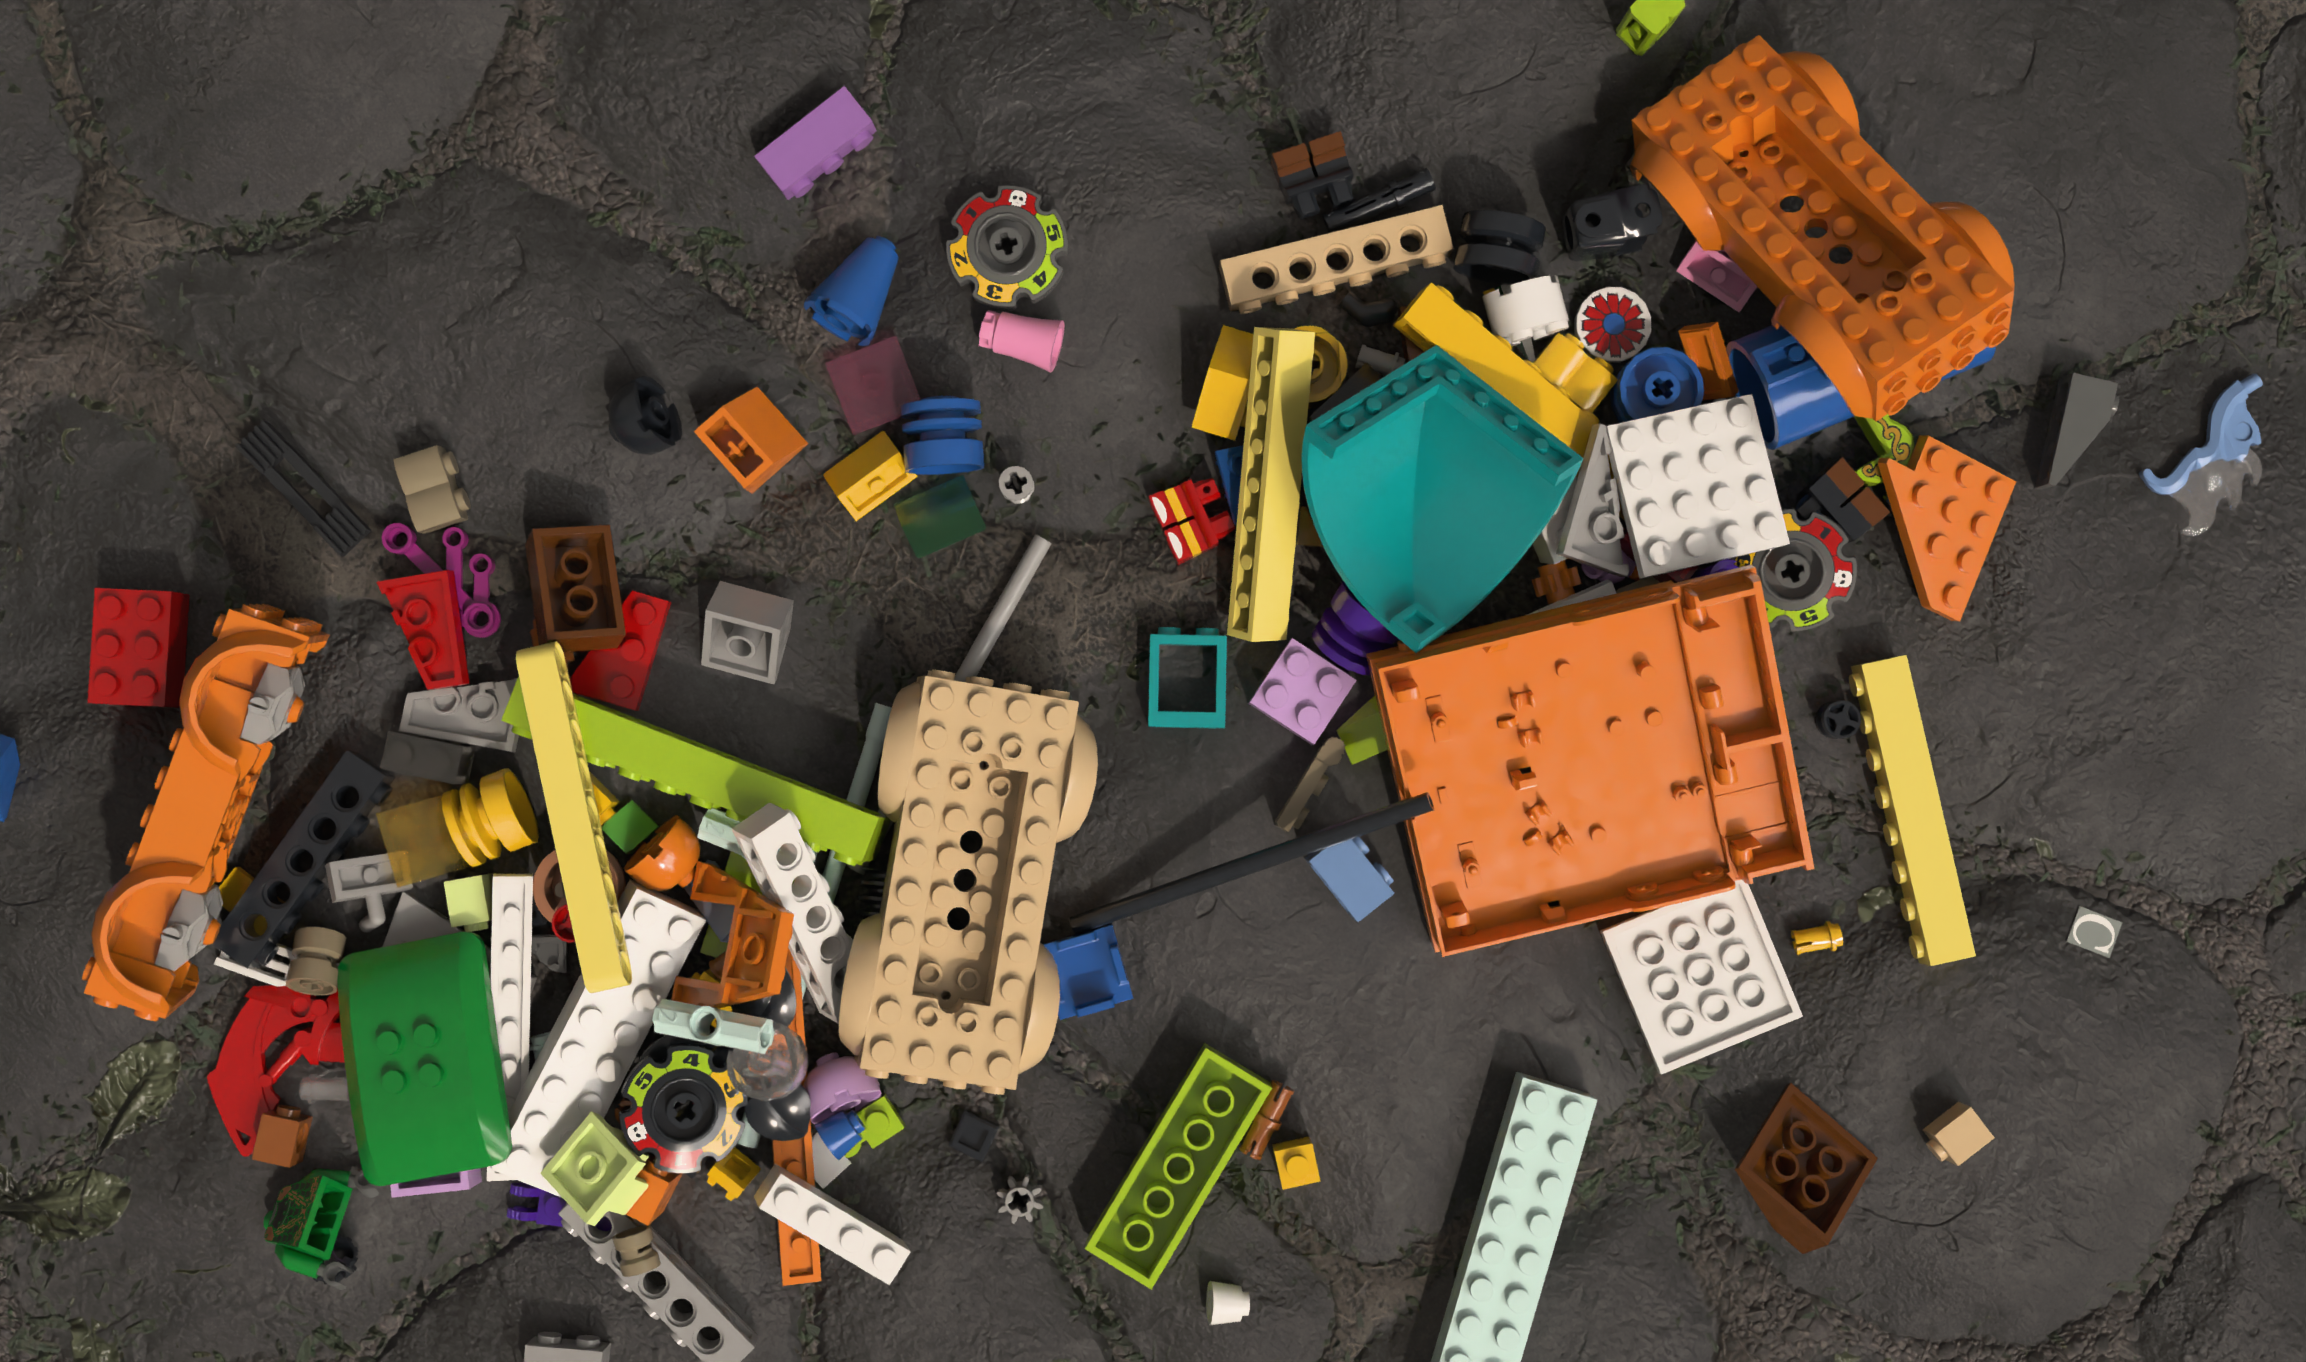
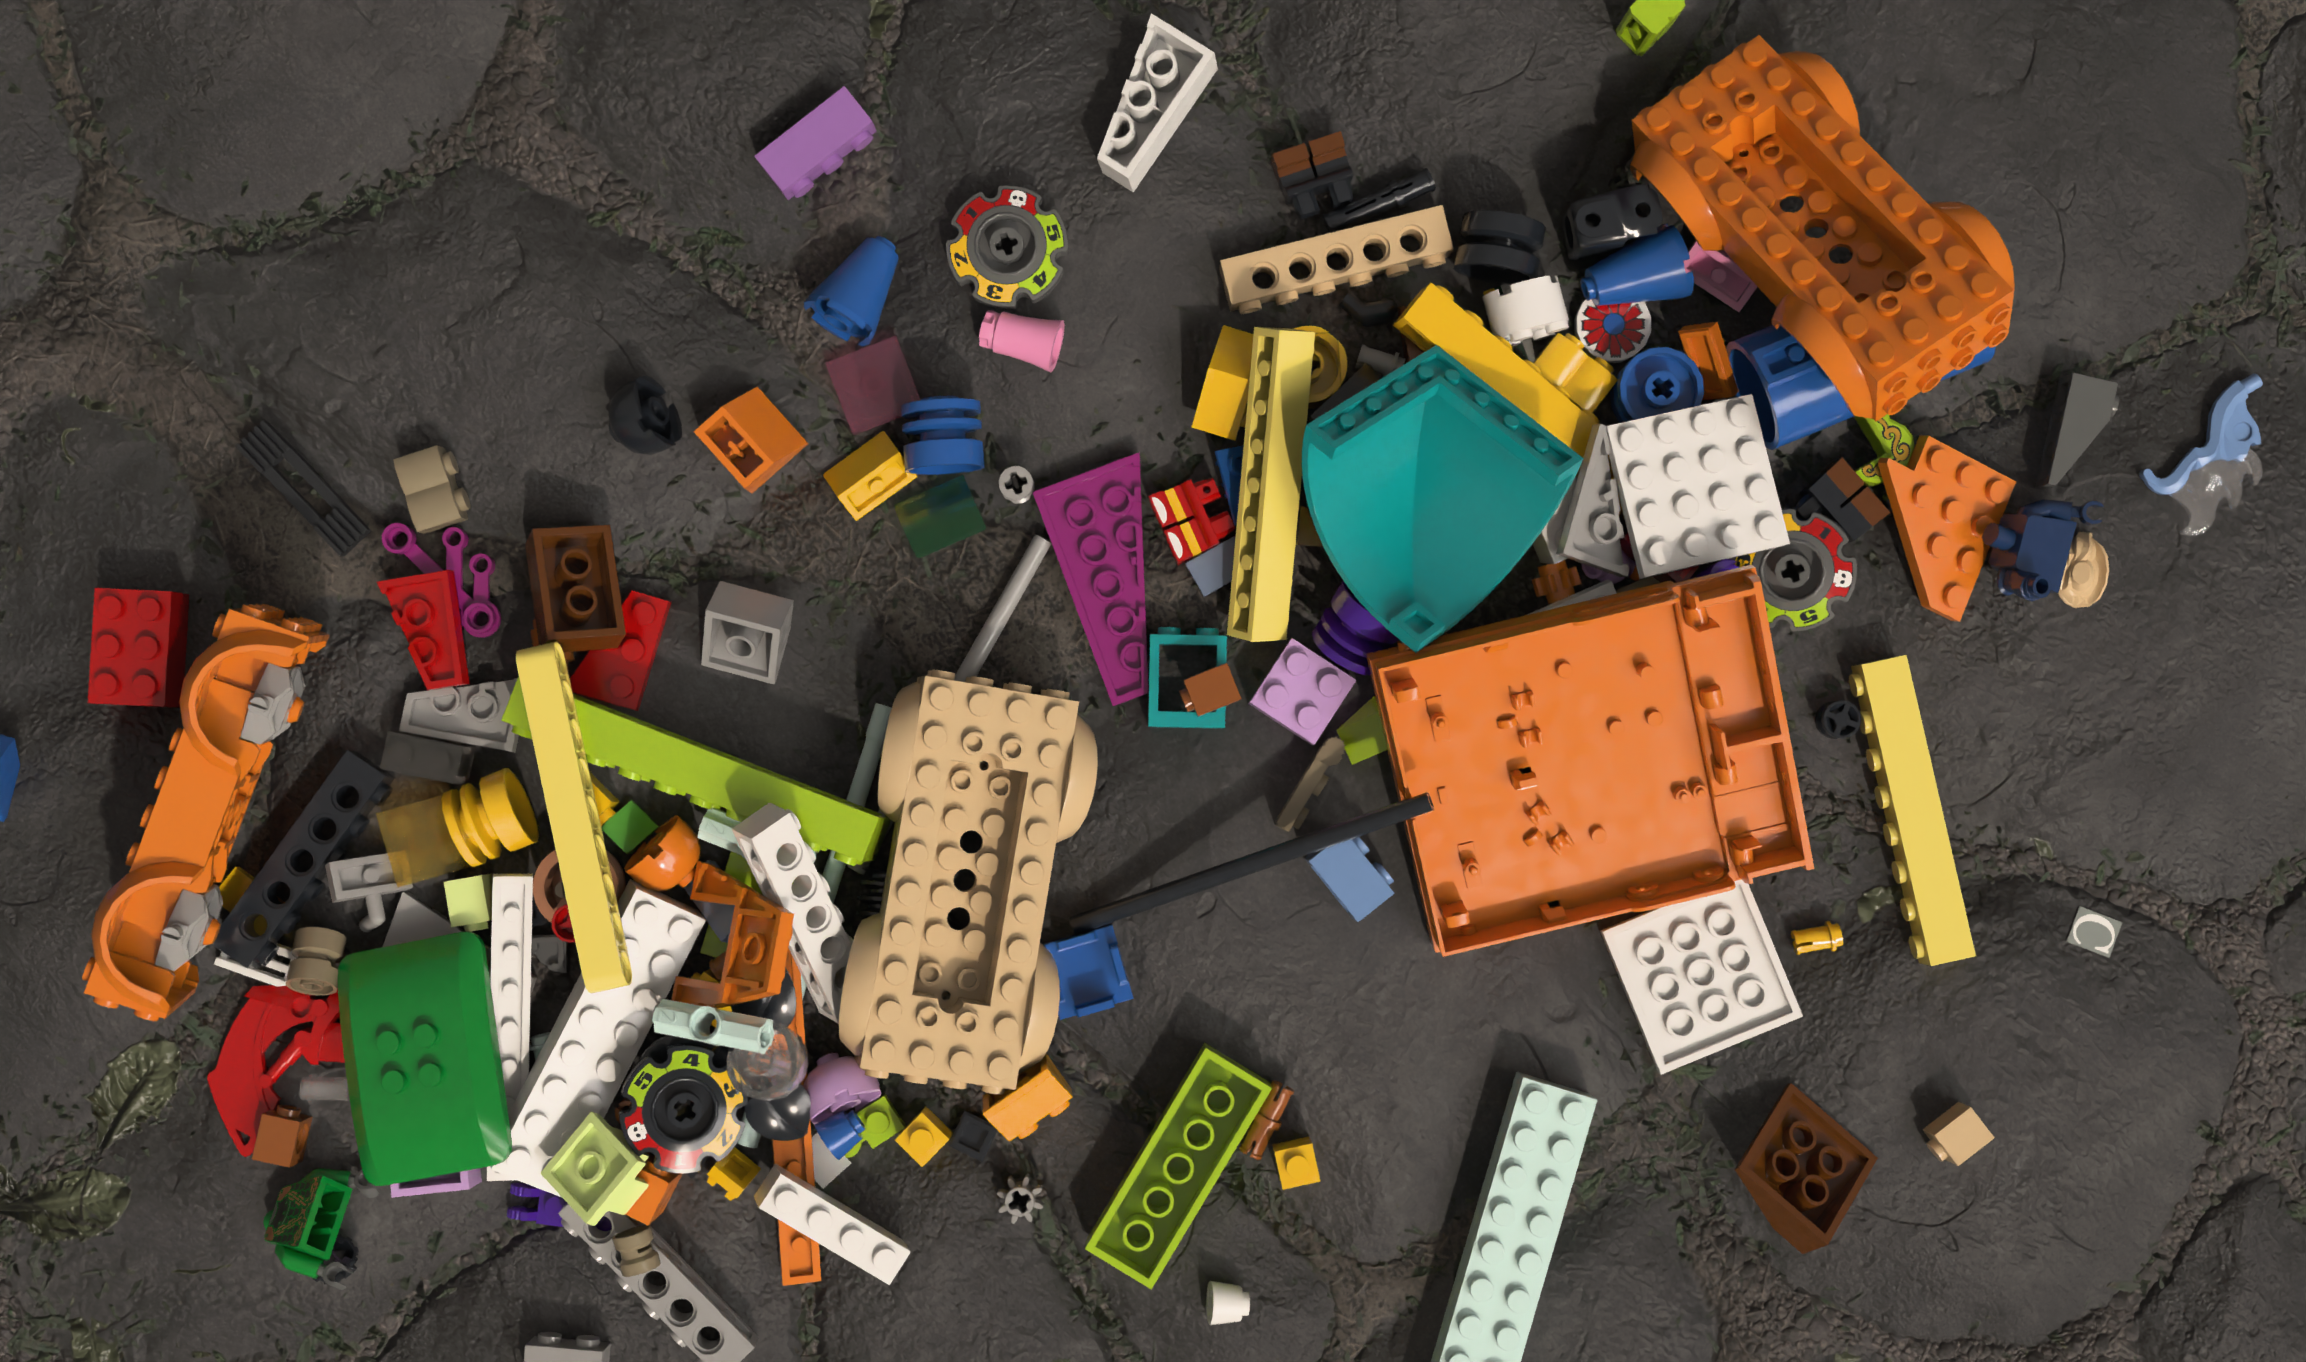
(924, 1136): none -> yellow brick
(1037, 1094): none -> light orange slope
(1099, 546): none -> magenta wing
(1158, 95): none -> white wedge
(1210, 690): none -> dark orange brick
(1213, 568): none -> sand blue tile
(1641, 271): none -> blue cone
(2034, 546): none -> dark blue torso
(2084, 572): none -> tan hat

